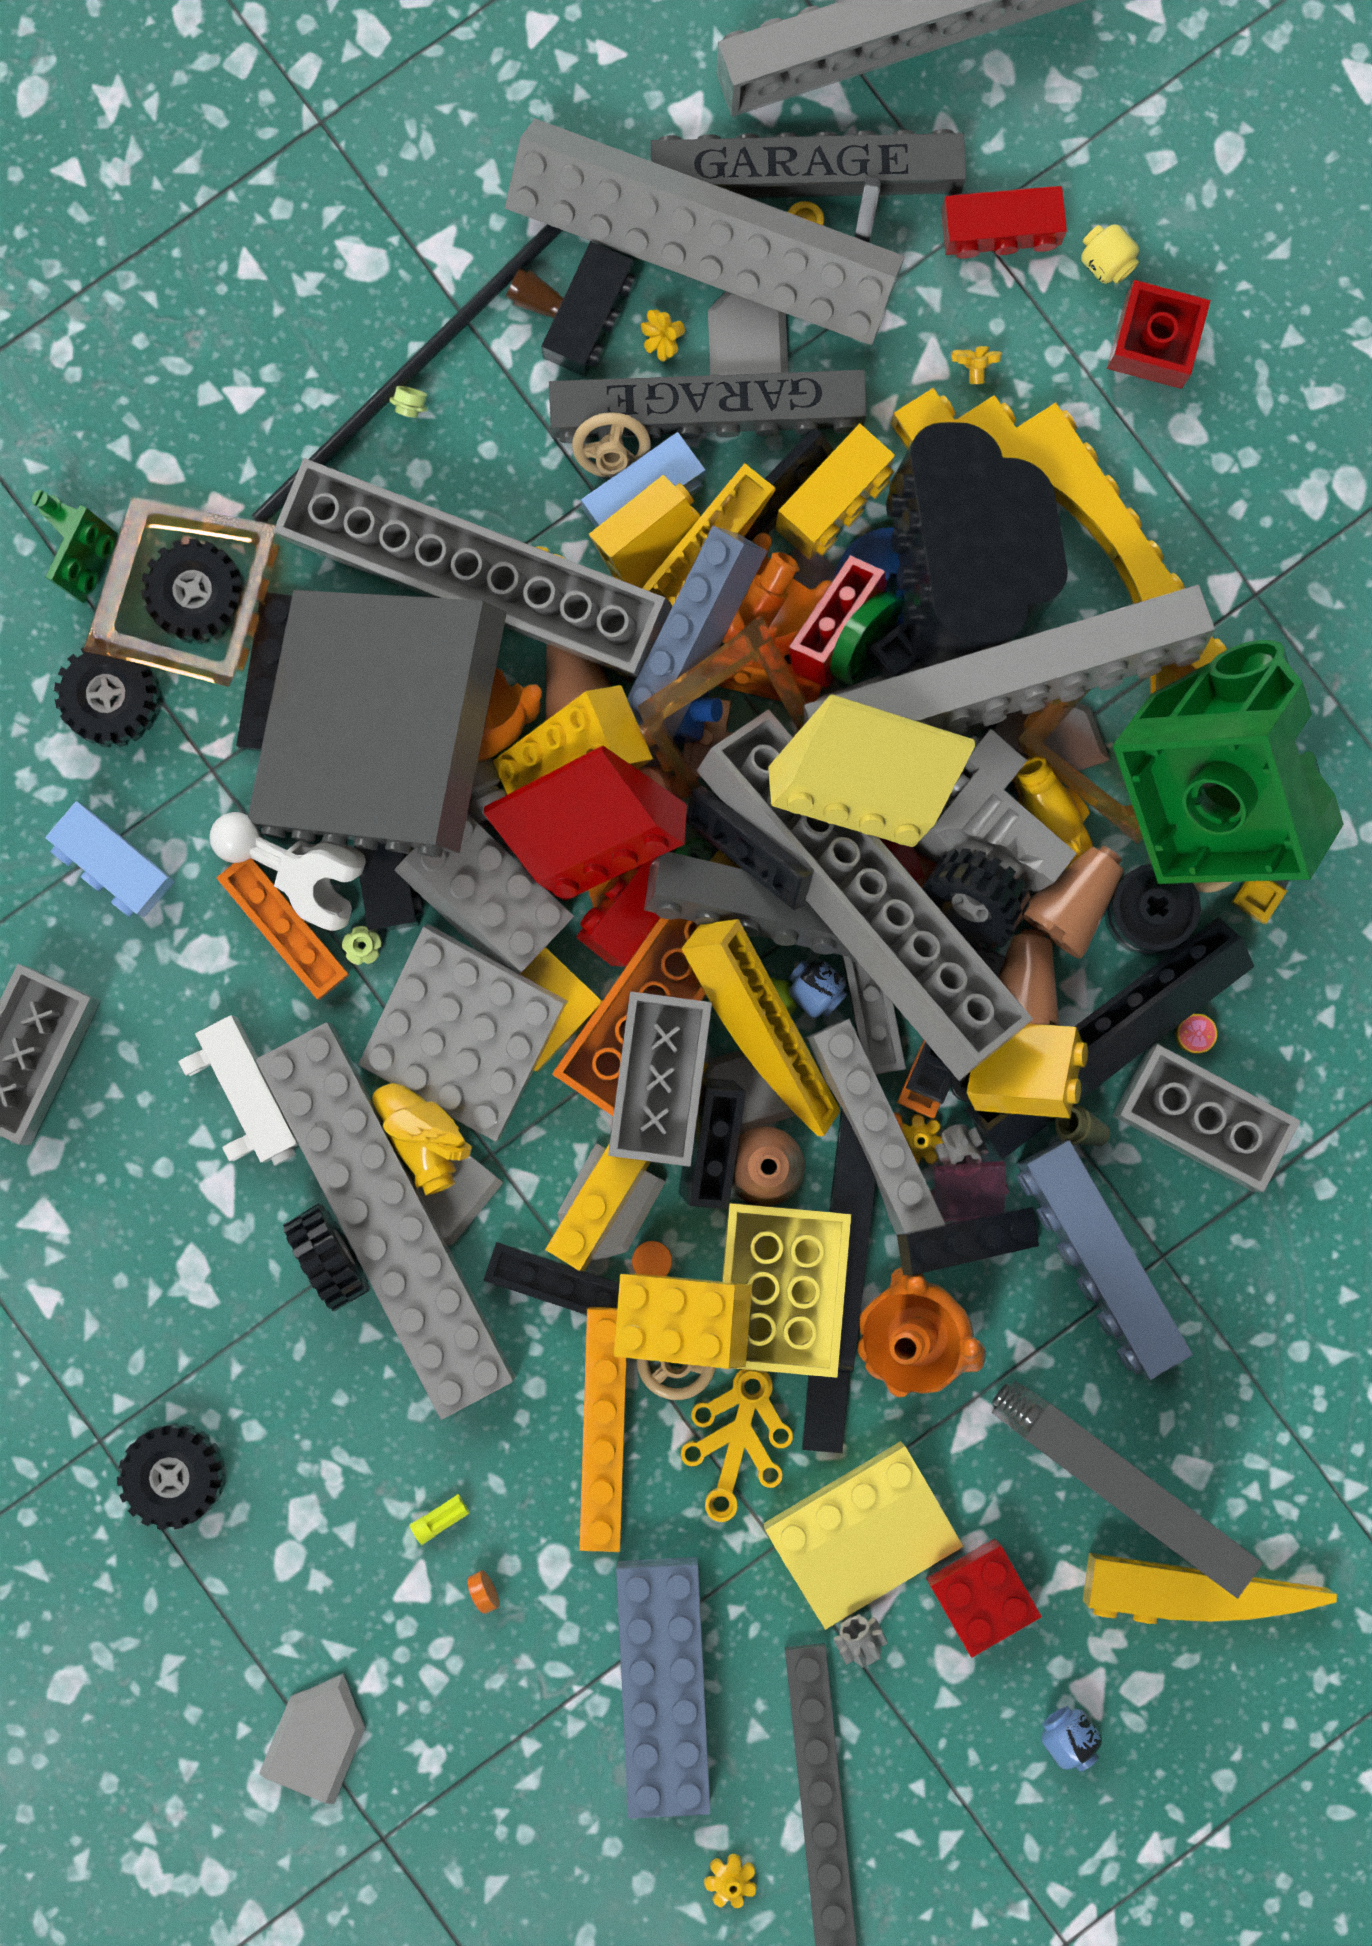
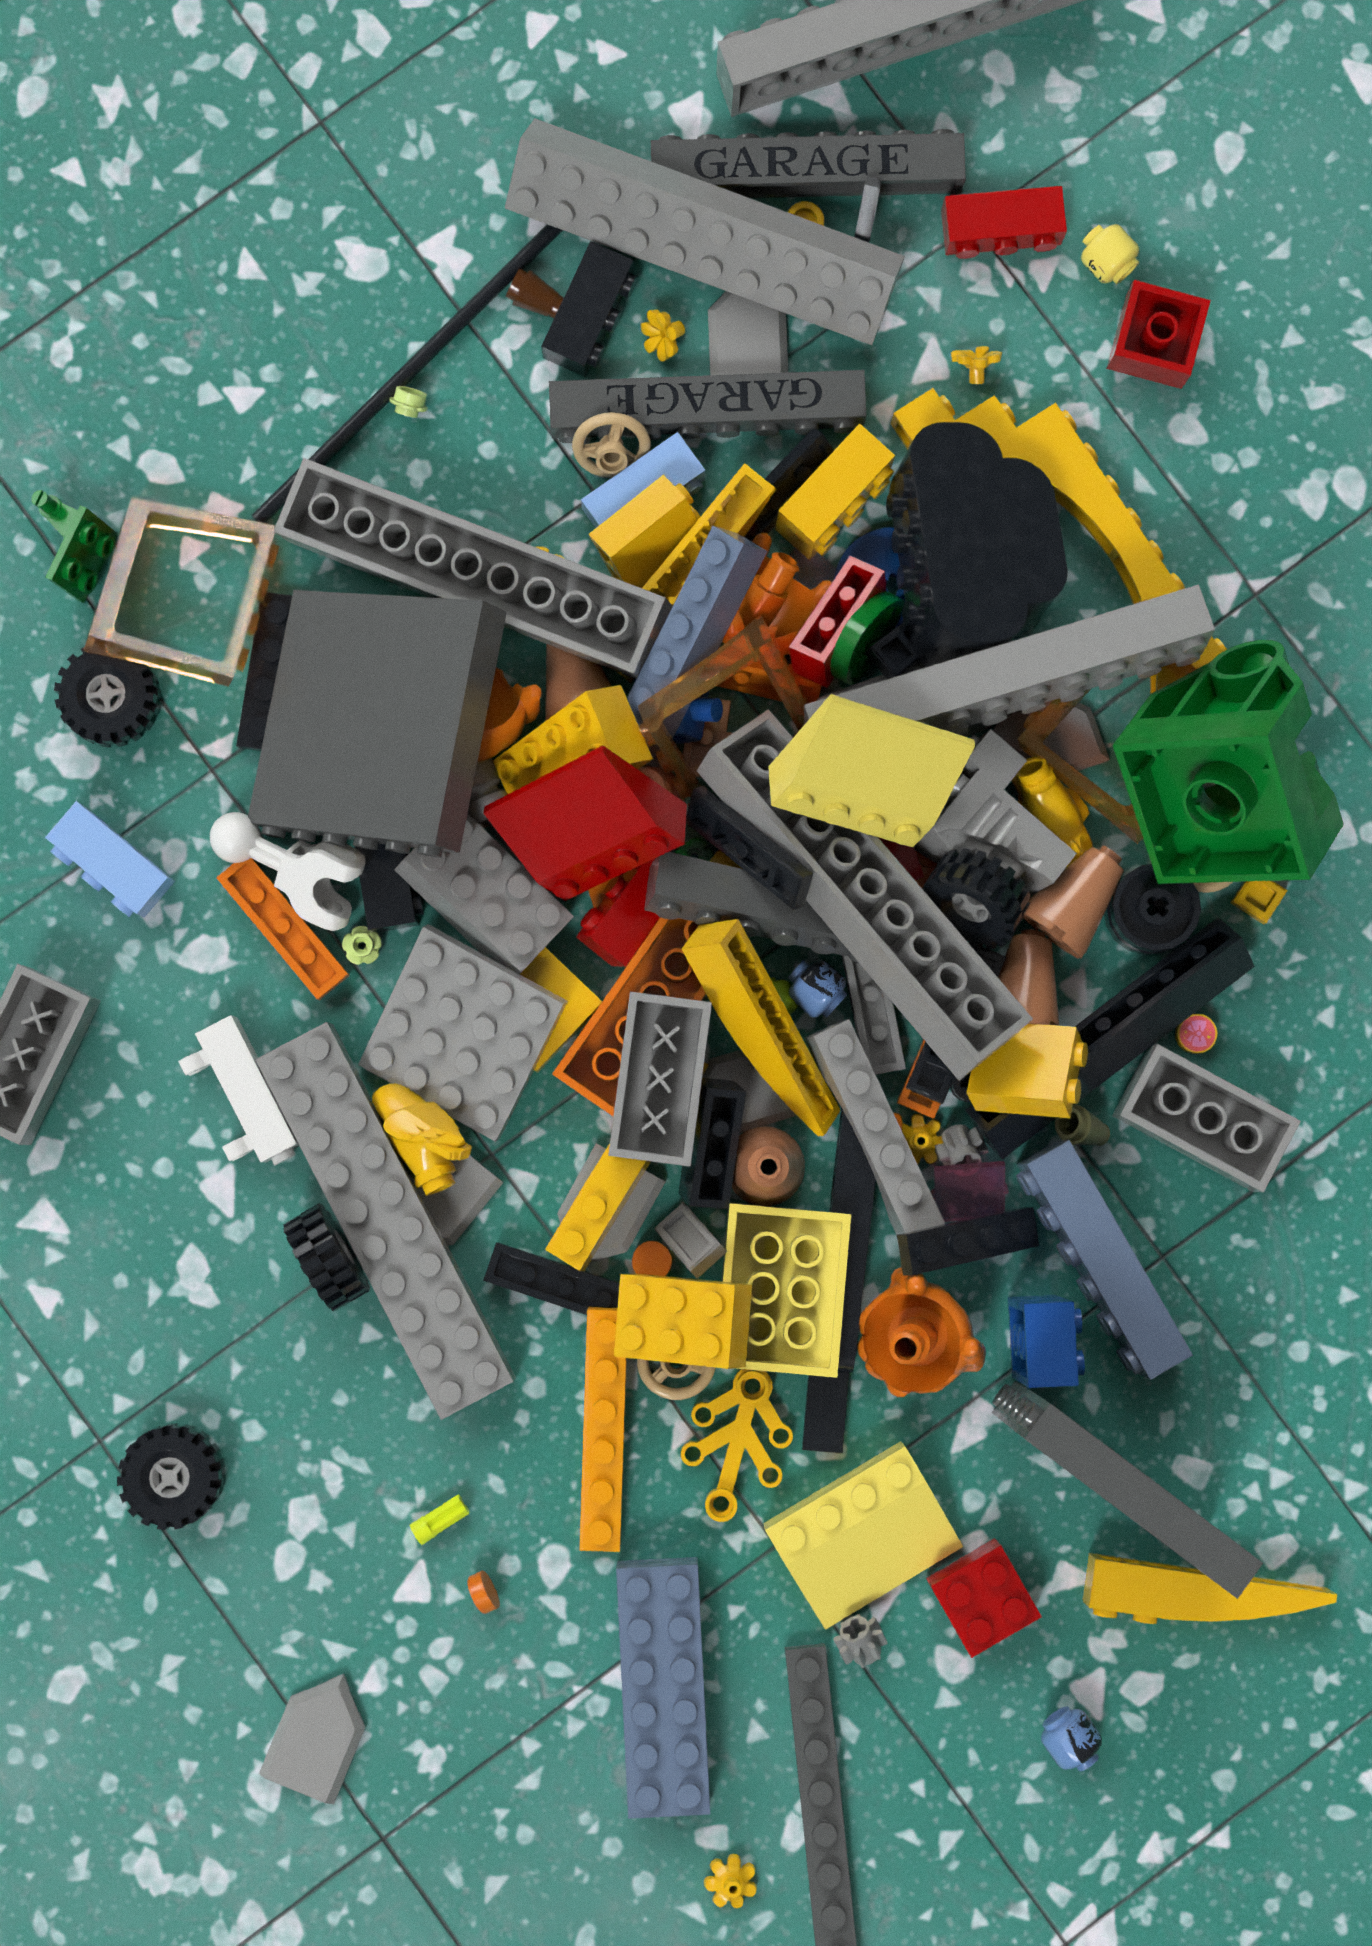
(177, 579): black wheel -> none
(690, 1240): none -> light grey tile
(1045, 1341): none -> blue brick

